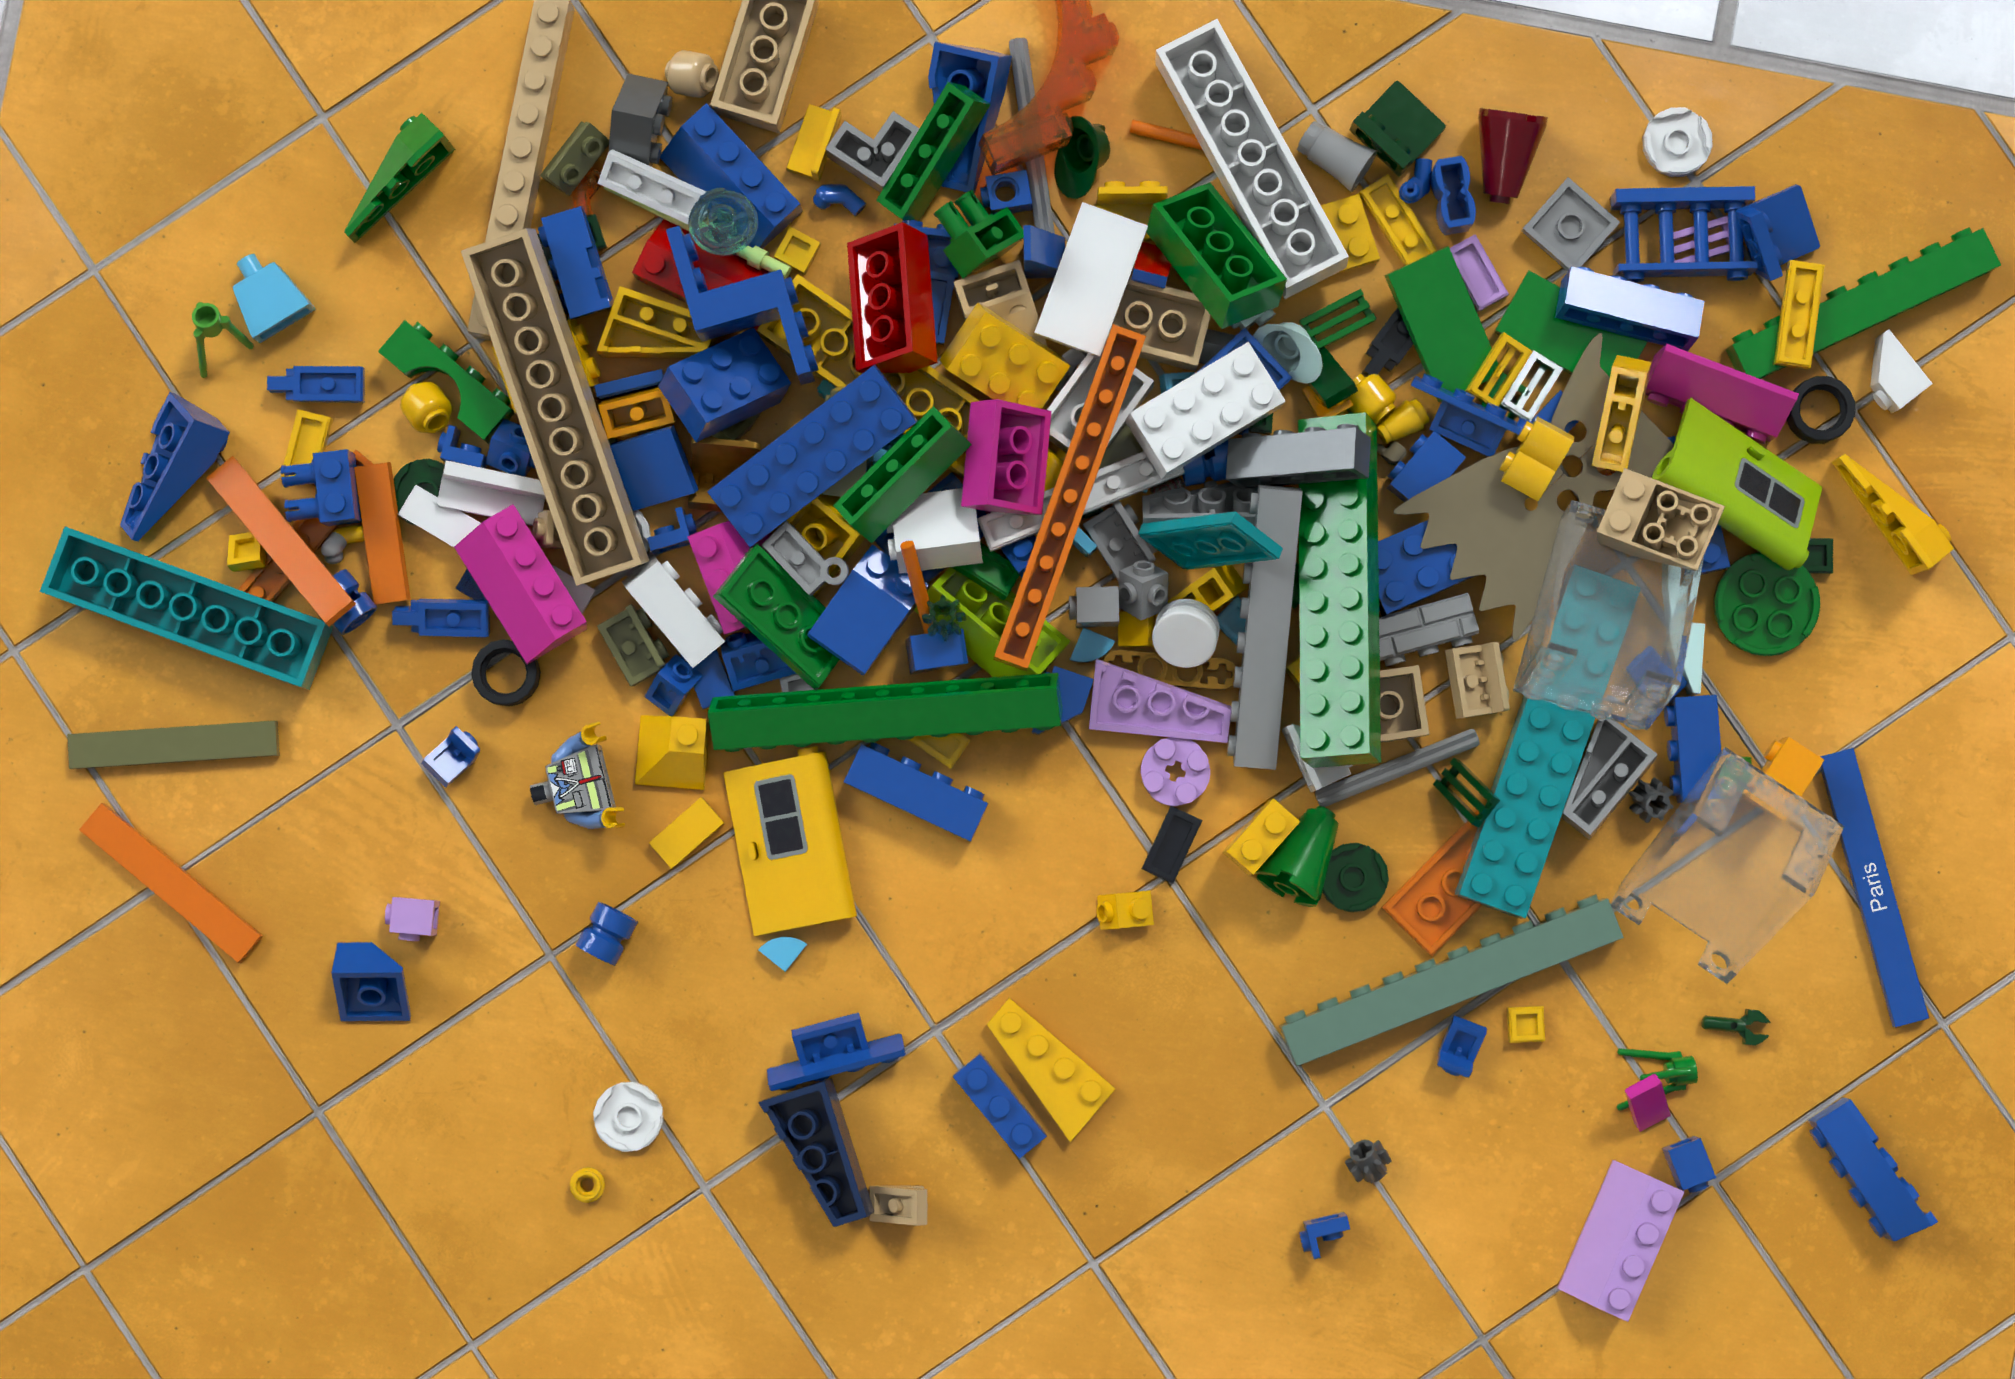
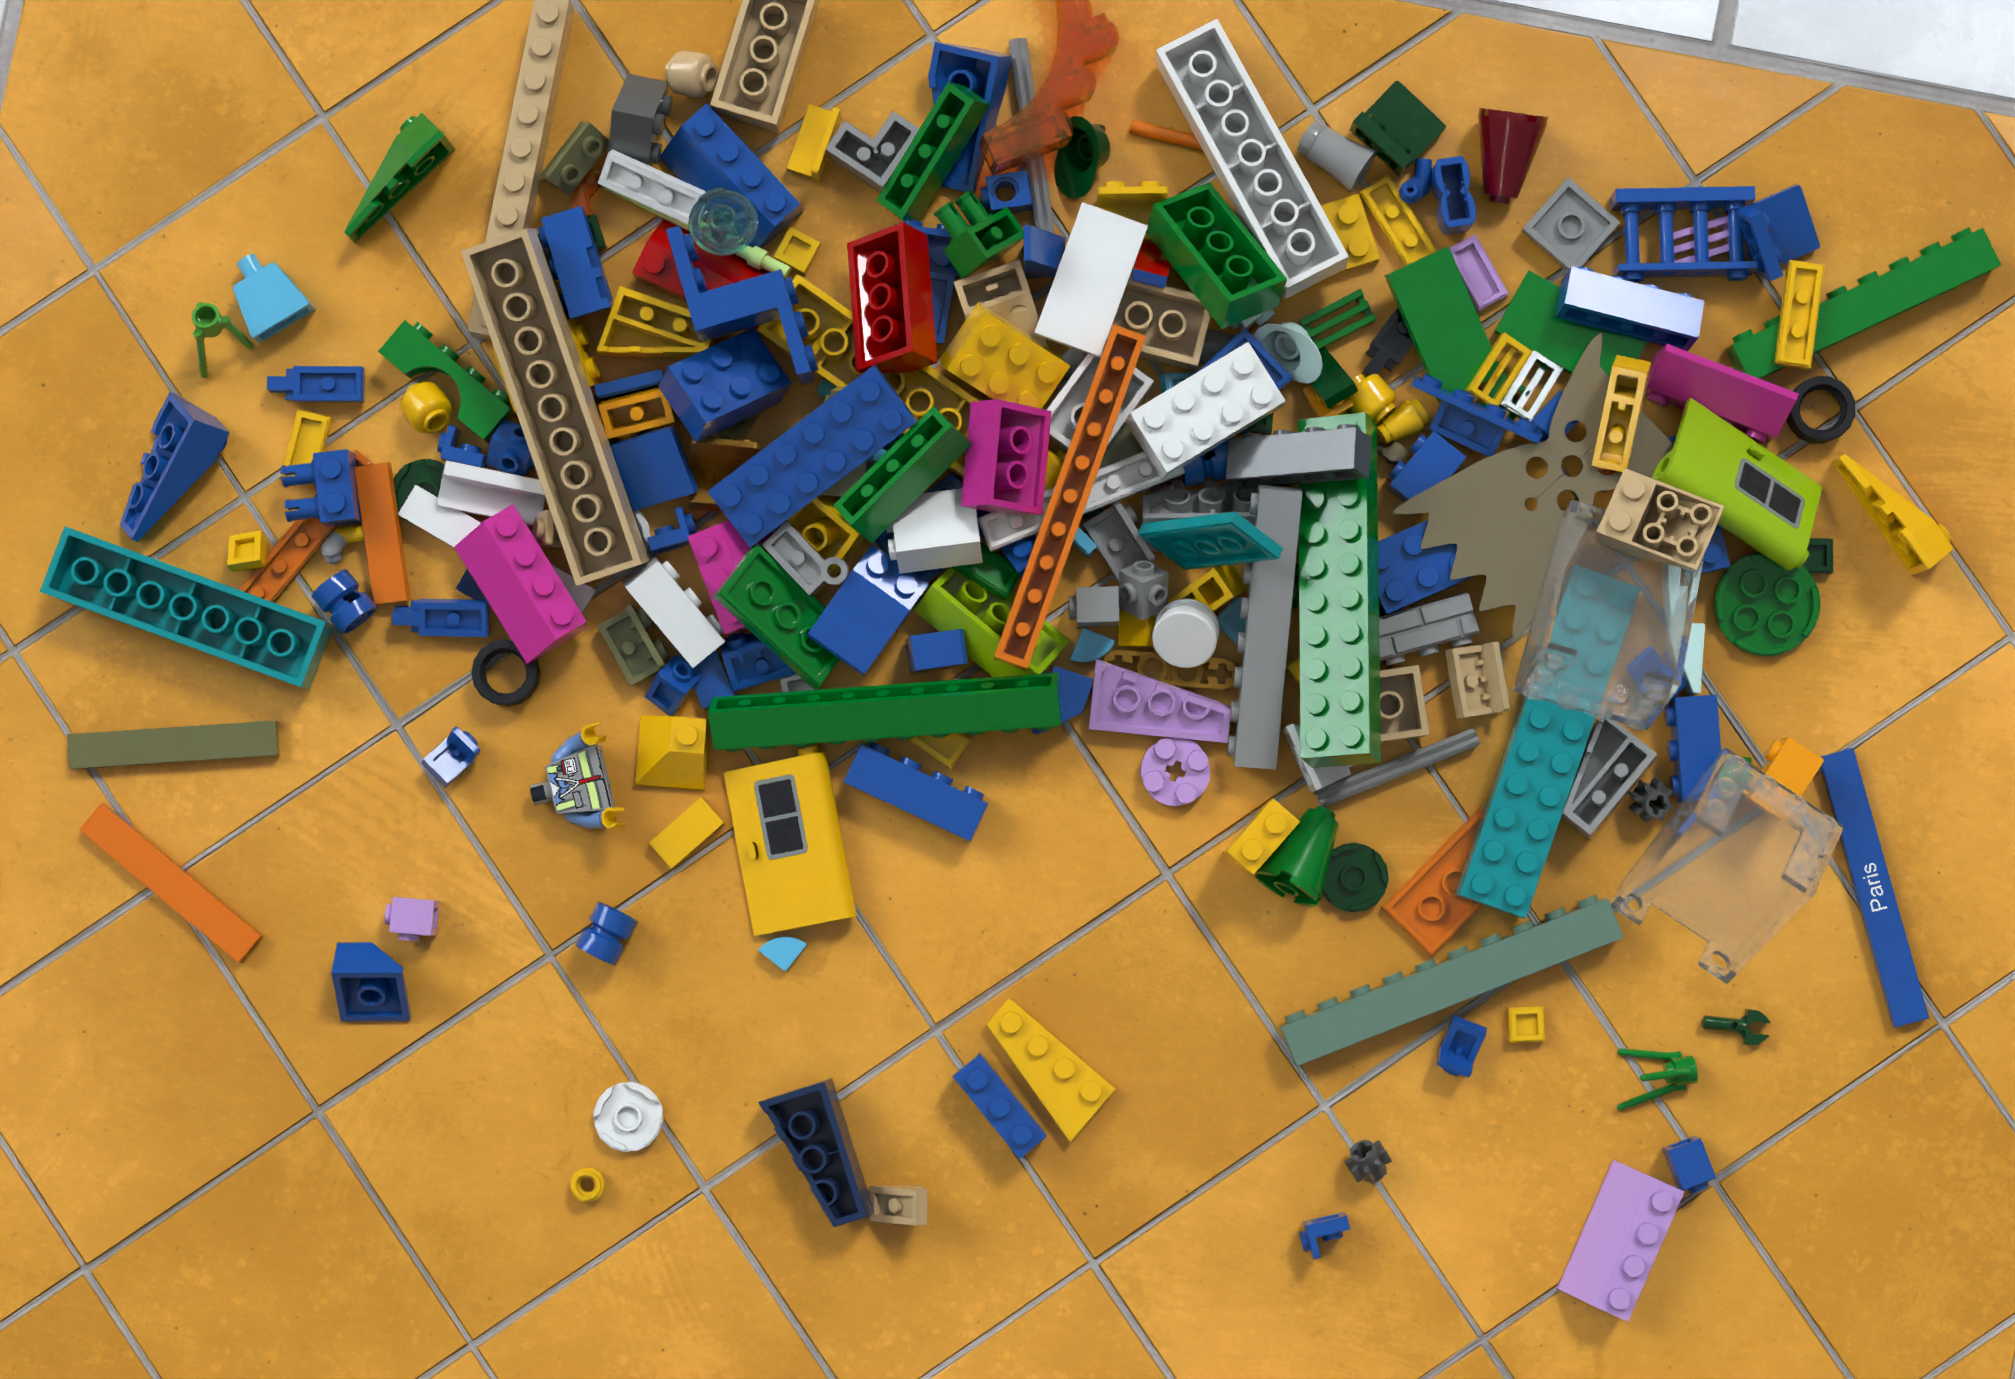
(281, 541): orange tile -> none
(833, 1049): blue bracket -> none
(838, 194): blue arm -> none
(916, 580): orange bar -> none
(944, 608): clear green gear -> none
(1125, 910): yellow bracket -> none
(1171, 844): black tile -> none
(1450, 777): dark green tile -> none
(1536, 458): yellow brick -> none
(1647, 1102): dark pink tile -> none
(1677, 142): white tile -> none
(1869, 1171): blue wedge -> none
(1895, 374): white slope -> none

